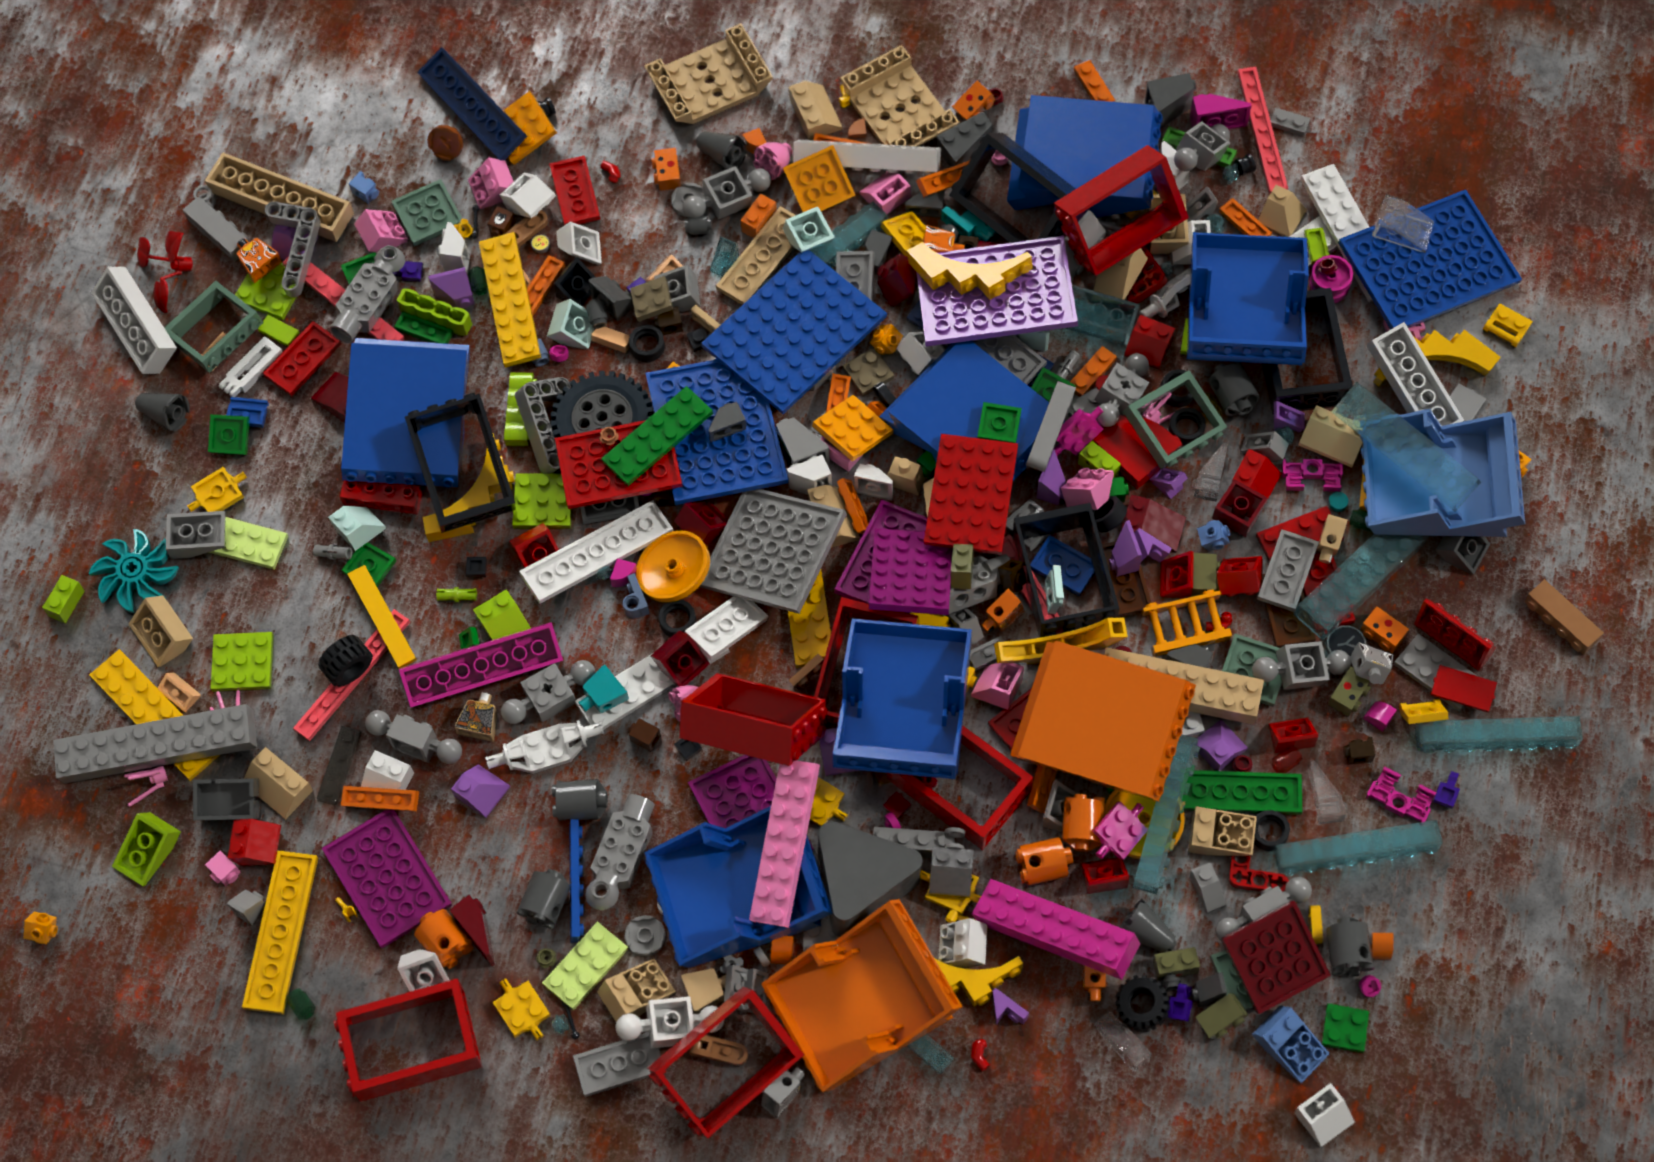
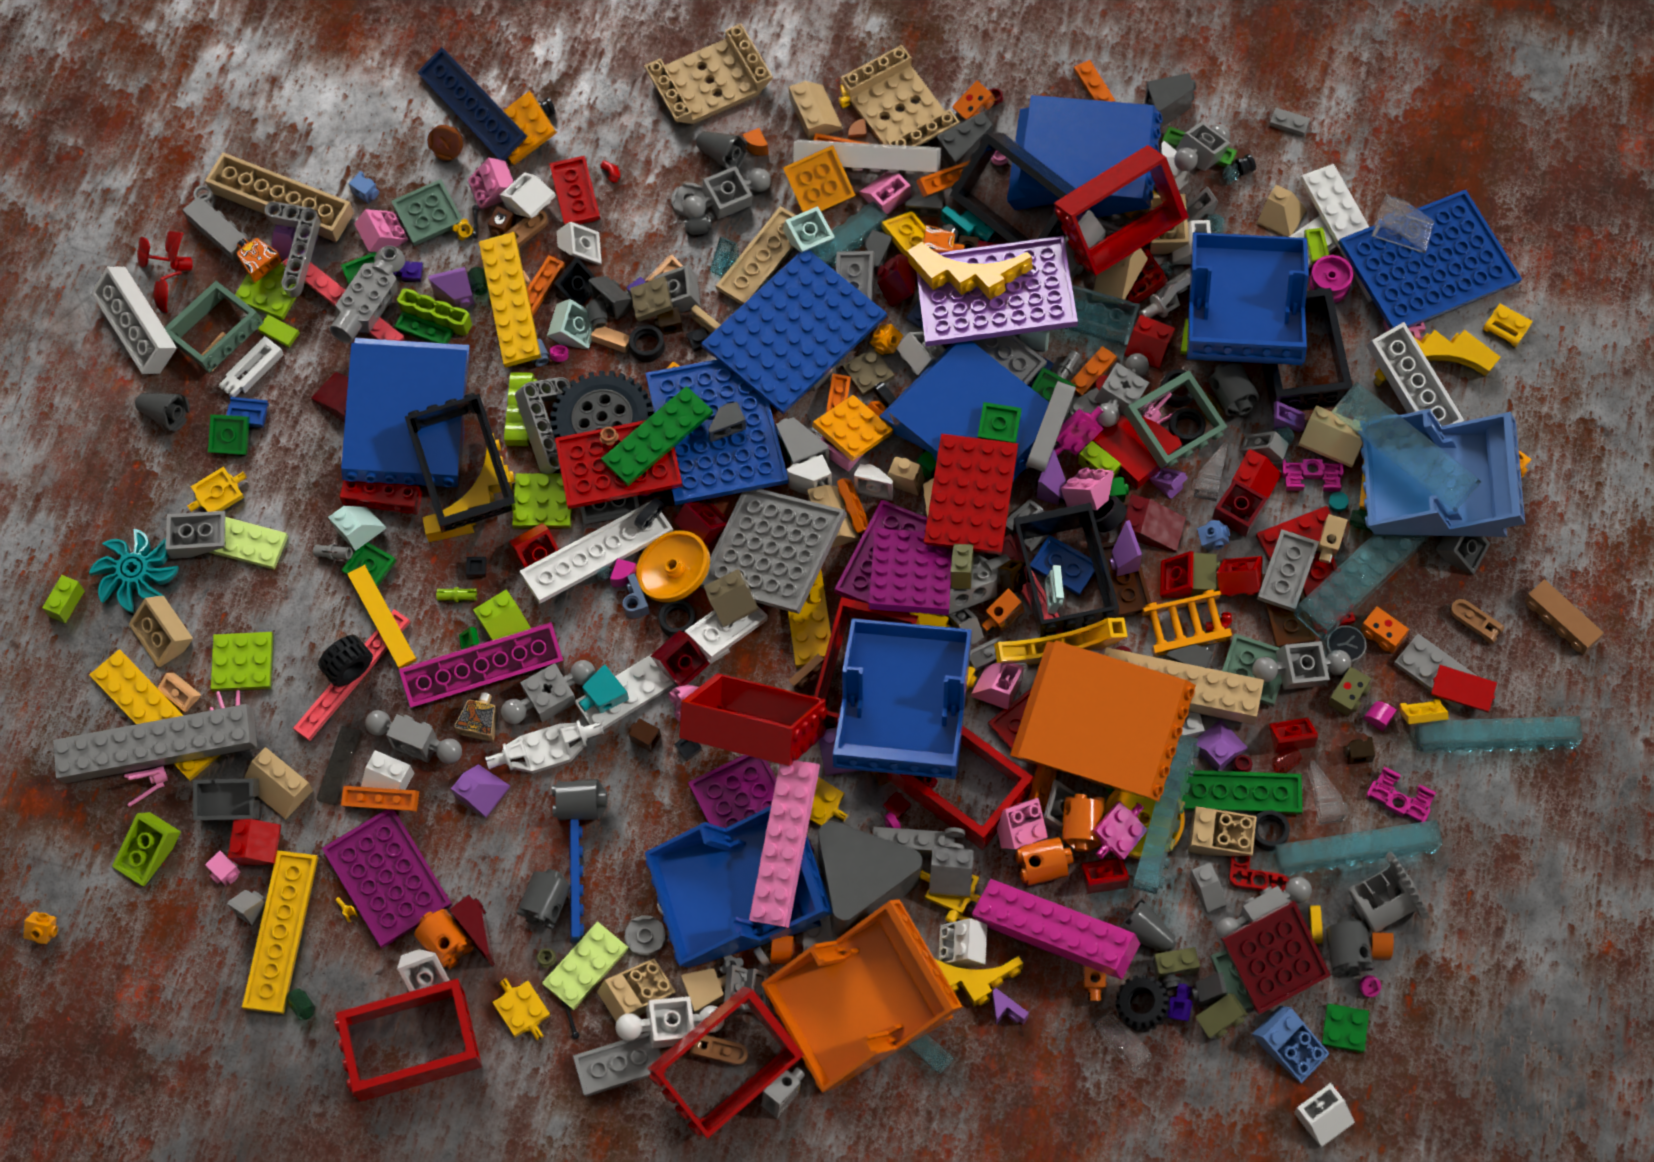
(302, 358): red plate -> none
(453, 249): white slope -> none
(540, 244): tile -> none
(560, 1023): clear light blue plate -> none
(620, 851): light grey brick -> none
(649, 513): none -> black beam
(667, 169): orange brick -> none
(731, 597): none -> dark tan slope
(758, 215): orange brick -> none
(772, 158): bright pink piece -> none
(977, 1054): red arm -> none
(1021, 825): none -> bright pink slope
(1151, 546): medium lavender slope -> none
(1219, 110): dark pink slope -> none
(1242, 219): orange plate -> none
(1262, 129): coral plate -> none
(1328, 266): dark red plate -> none
(1371, 663): light grey torso -> none
(1380, 890): none -> light grey piece
(1446, 792): dark purple plate -> none
(1454, 634): red slope -> none
(1467, 402): light grey piece -> none
(1476, 620): none -> medium nougat plate

